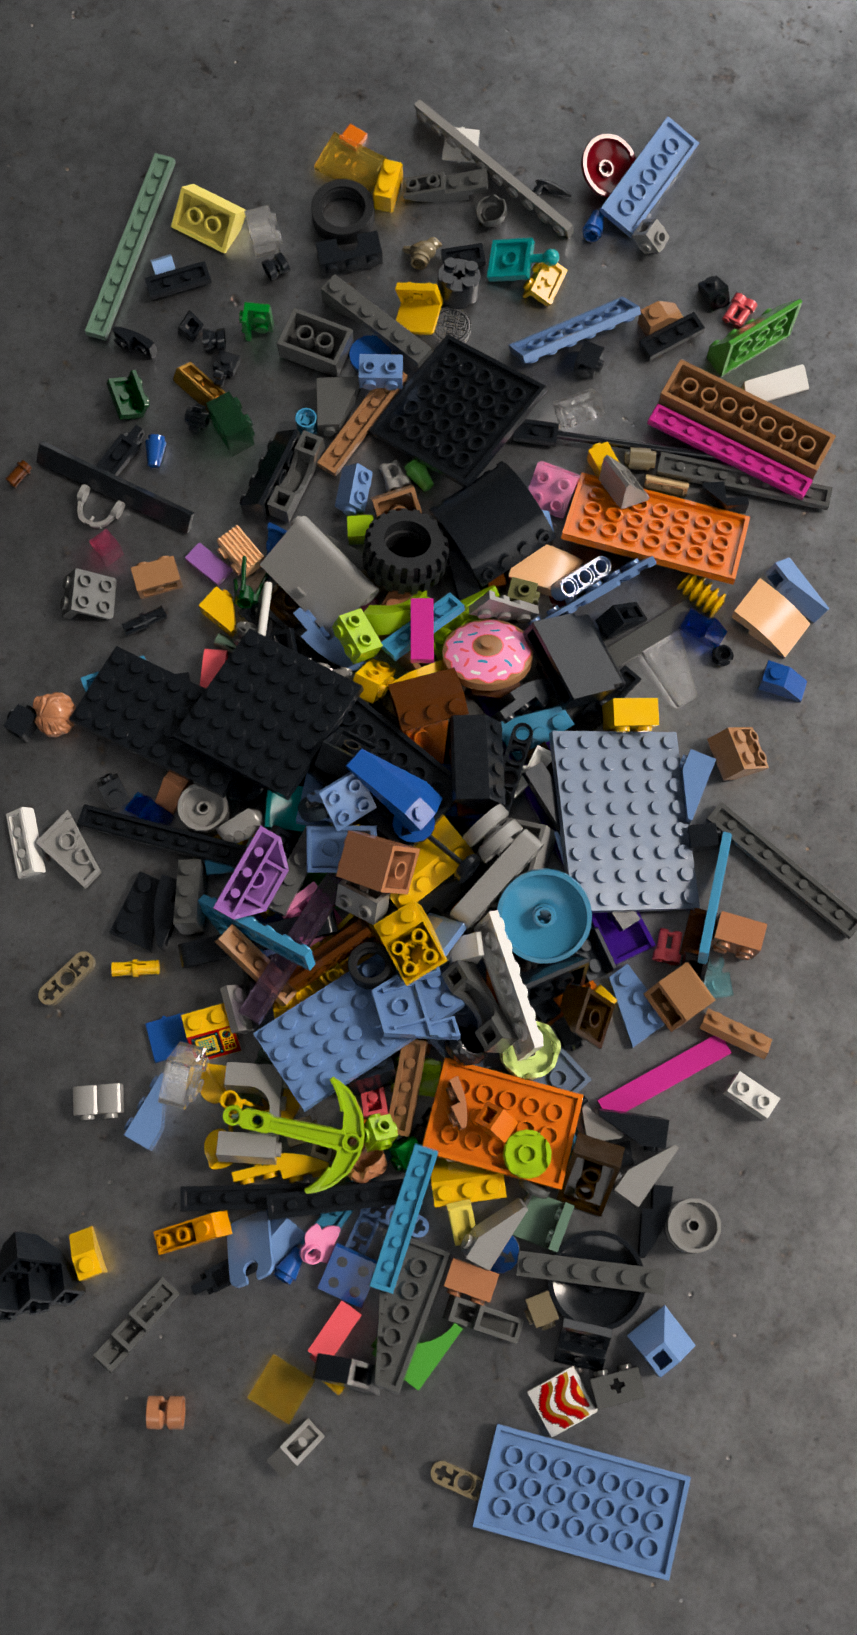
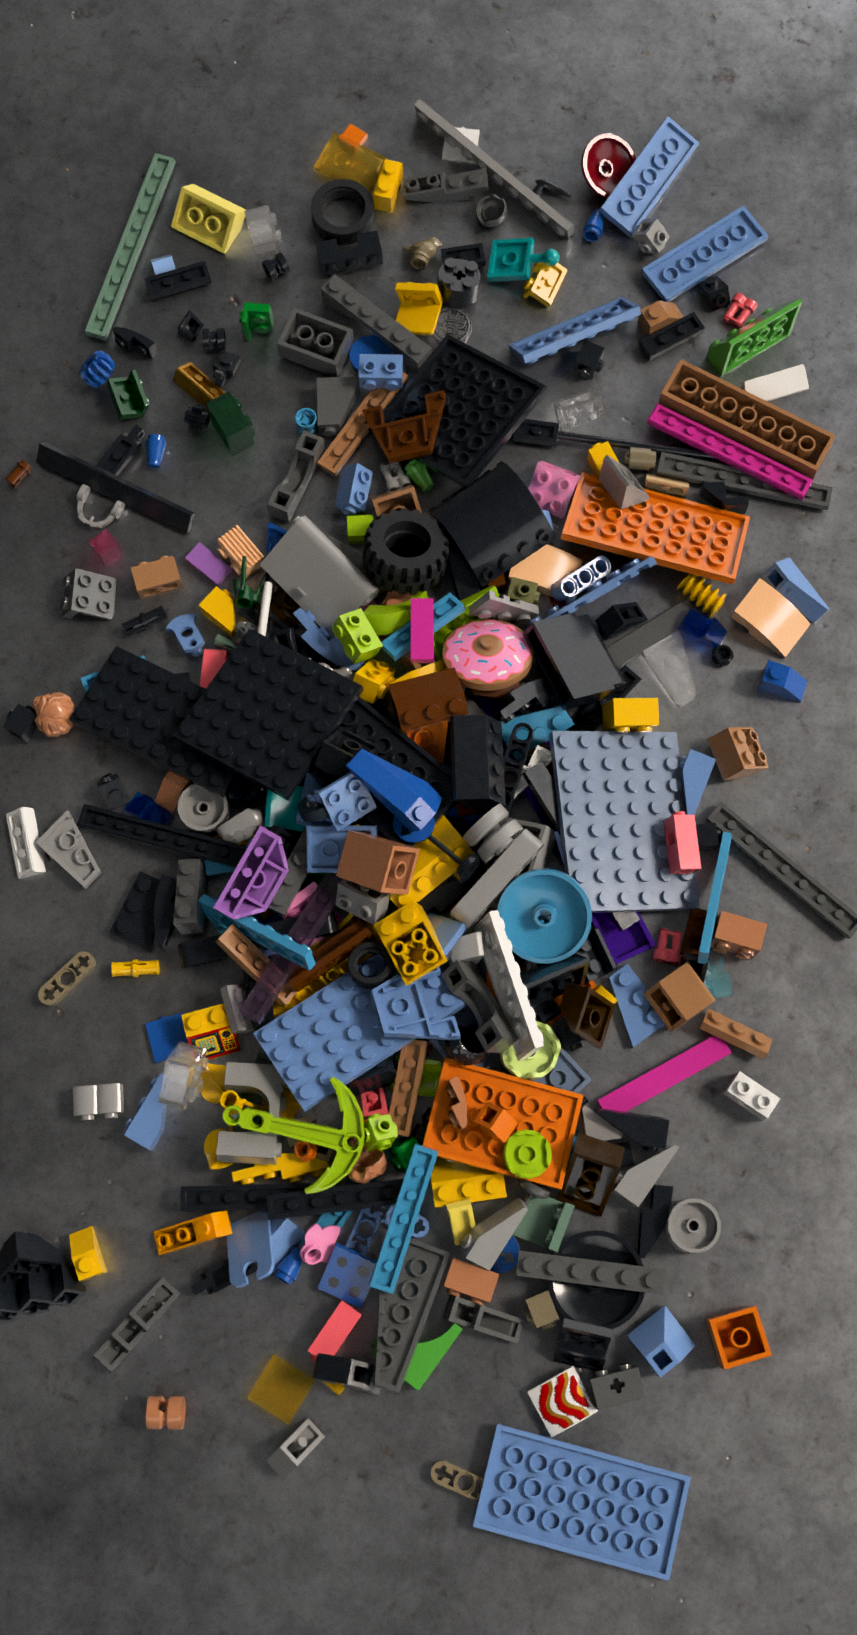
(97, 369): none -> blue gear
(191, 644): none -> medium blue piece
(270, 474): black slope -> none
(301, 1151): none -> orange plate
(409, 436): none -> reddish brown wing
(682, 843): none -> coral brick
(704, 254): none -> medium blue plate
(738, 1337): none -> orange brick

